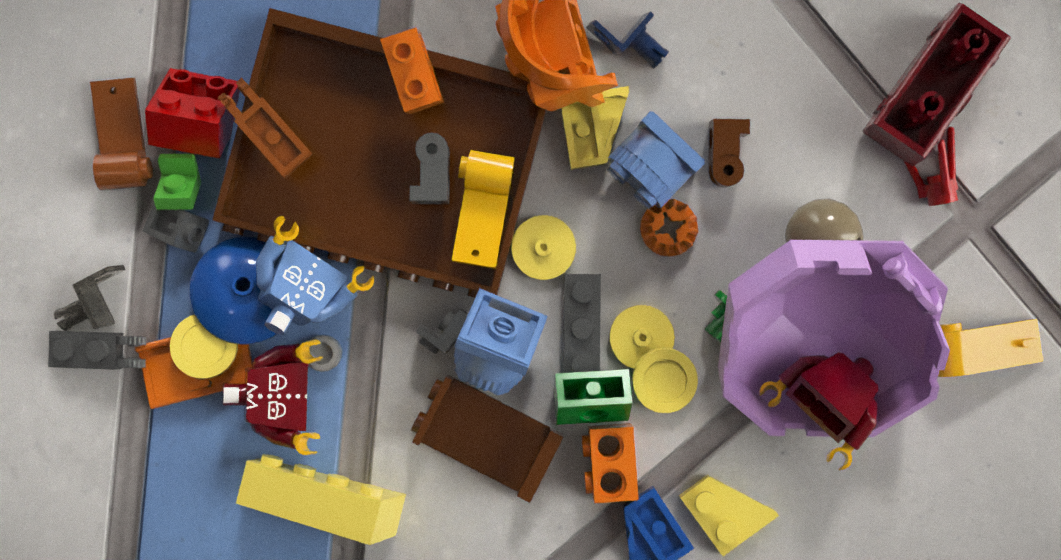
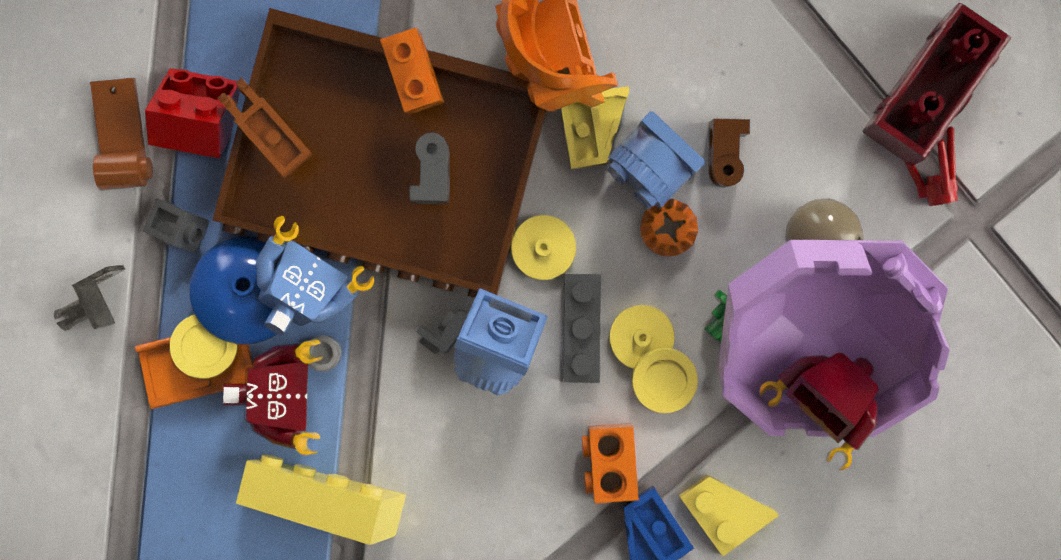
(92, 350): dark grey hinge -> none
(178, 182): bright green bracket -> none
(482, 207): yellow door -> none
(487, 436): reddish brown panel -> none
(592, 397): green brick -> none
(636, 38): dark blue bracket -> none
(991, 347): yellow door -> none

